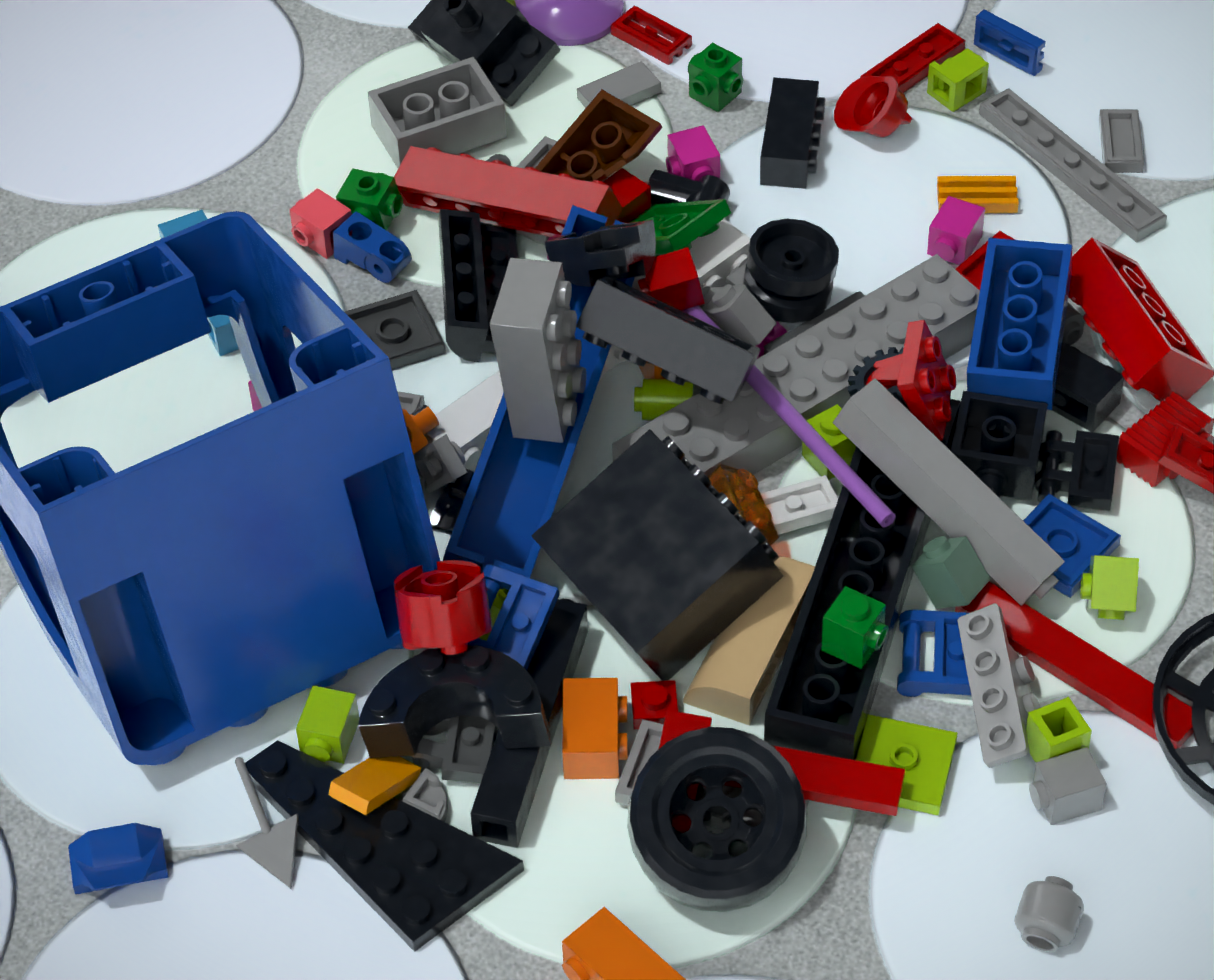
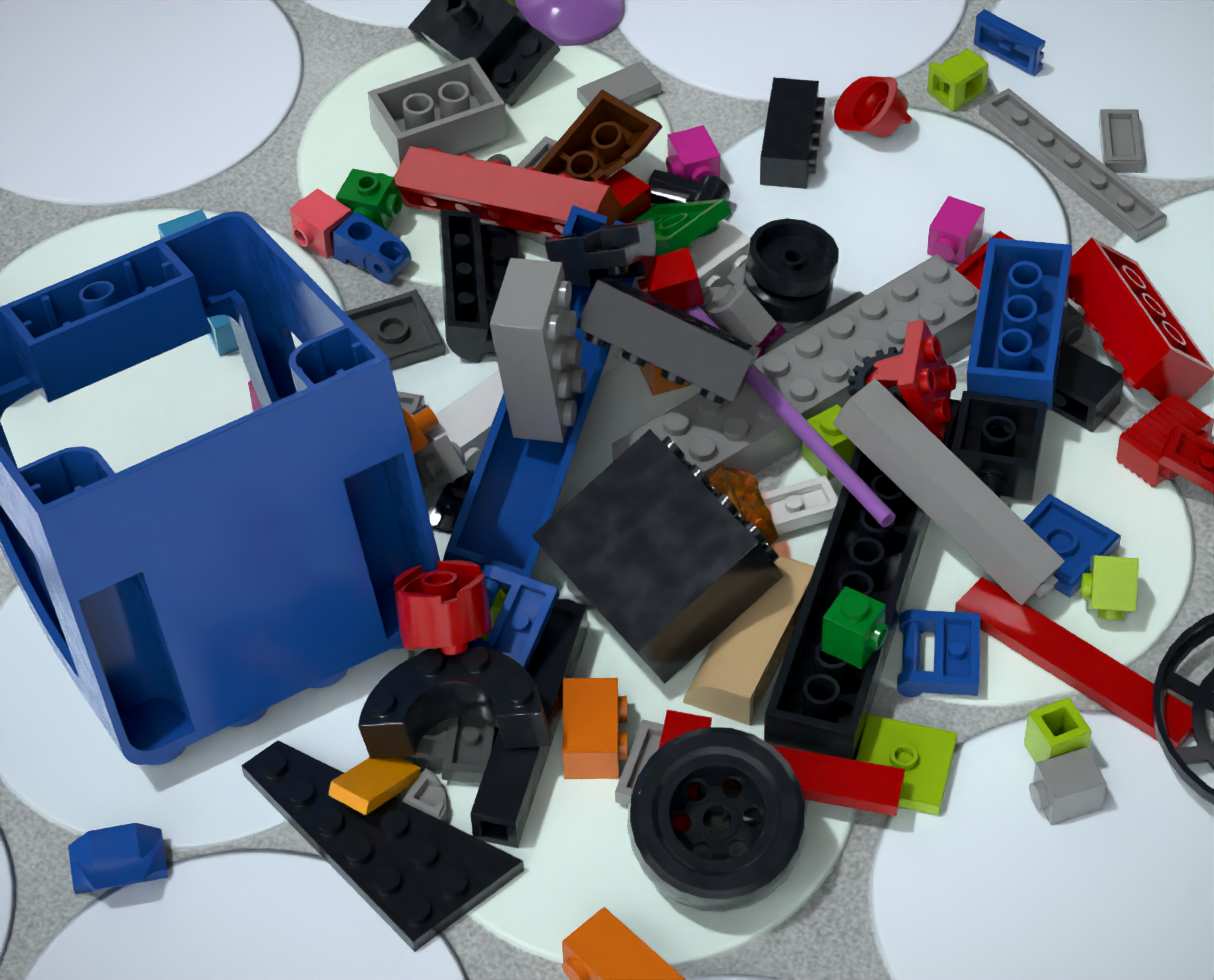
(274, 845): light grey piece -> none
(328, 724): lime brick -> none
(647, 38): red tile -> none
(652, 701): red plate -> none
(660, 396): lime brick -> none
(715, 77): green brick -> none
(912, 61): red tile -> none
(950, 572): sand green brick -> none
(993, 193): light orange tile -> none
(997, 685): light grey bracket -> none
(1049, 914): light grey head -> none
(1092, 470): black plate -> none

